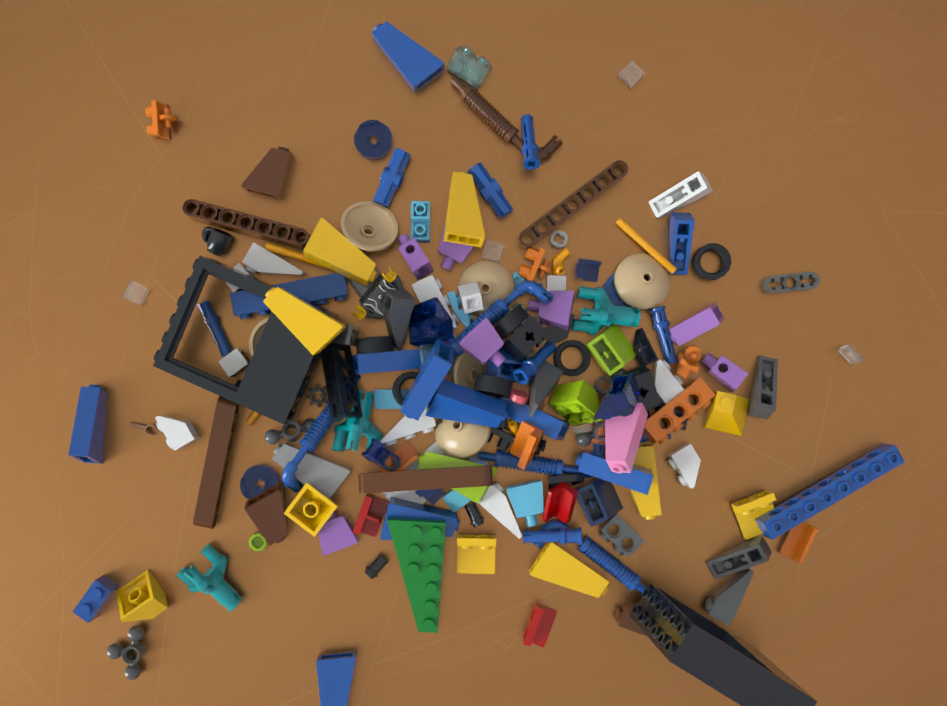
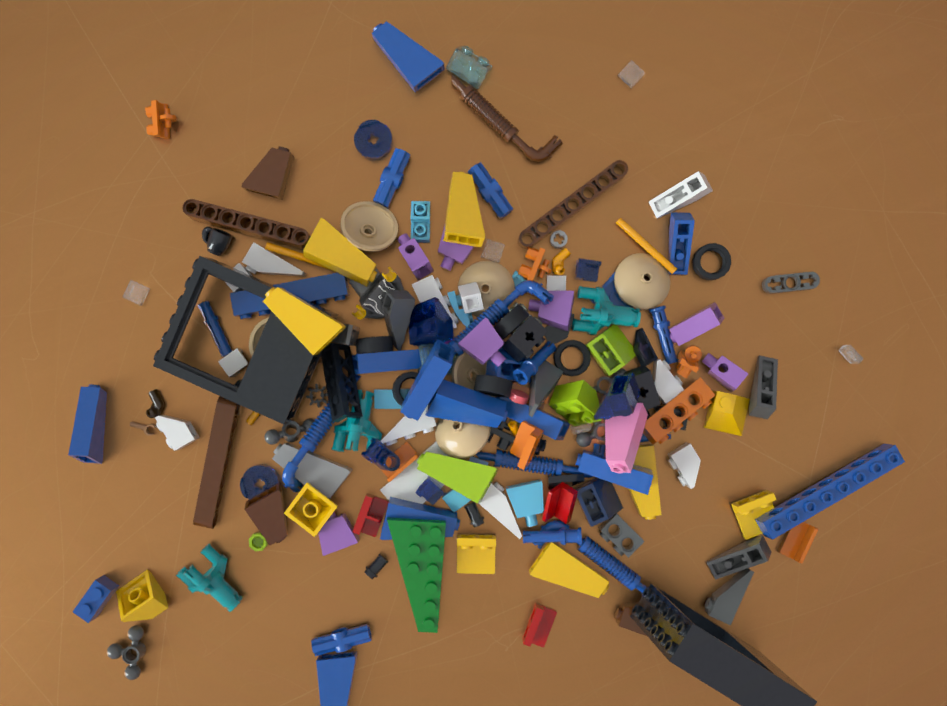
(157, 404): none -> dark brown arm
(341, 640): none -> blue piece
(425, 479): reddish brown beam -> none
(530, 148): blue pin -> none

